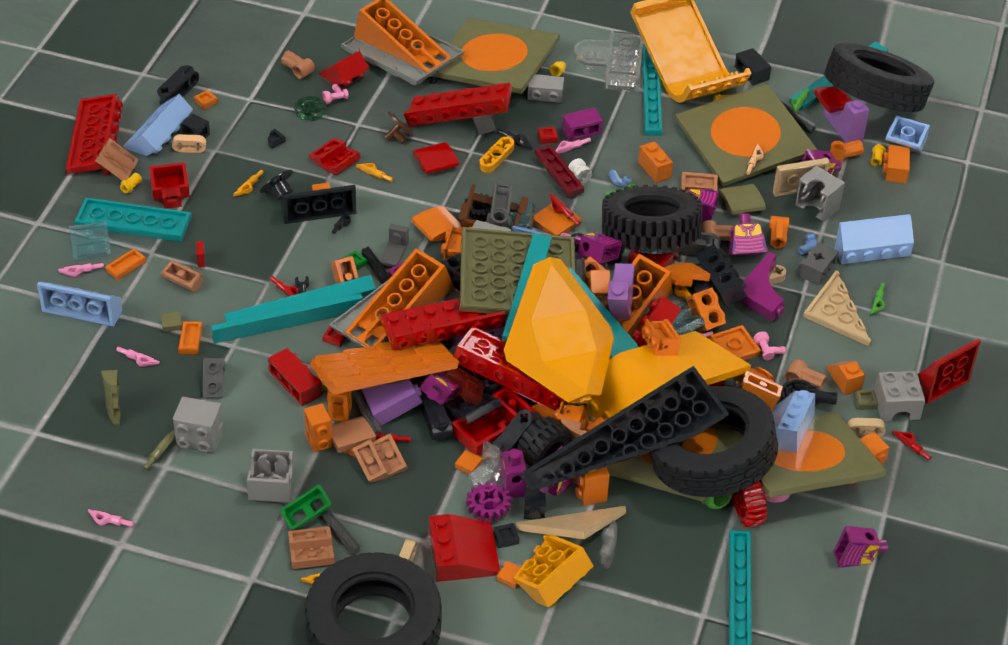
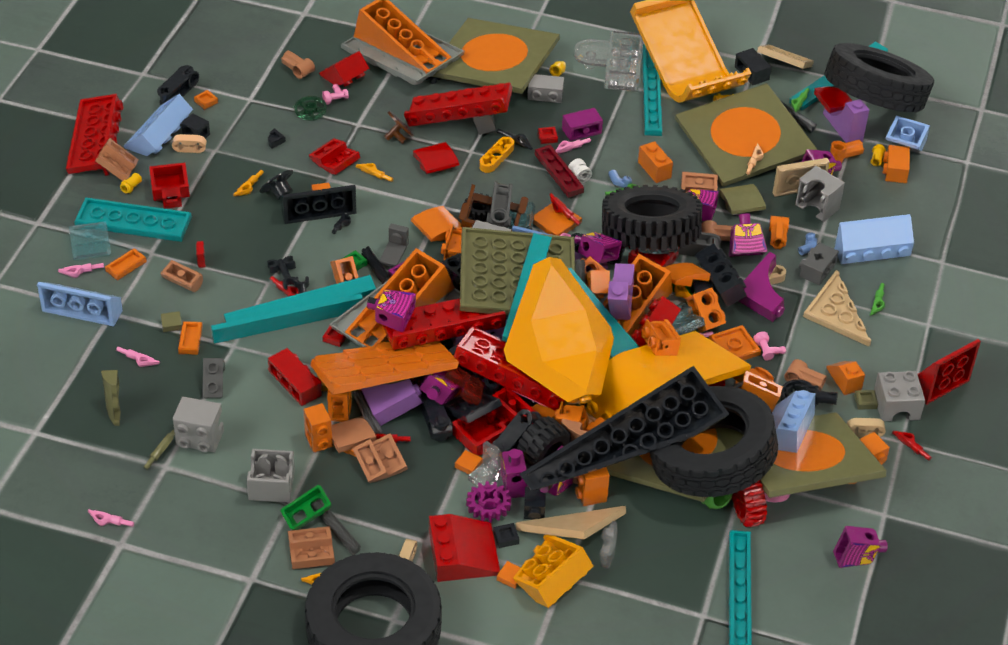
(283, 265): none -> black bar
(393, 308): none -> magenta torso
(785, 56): none -> tan tile

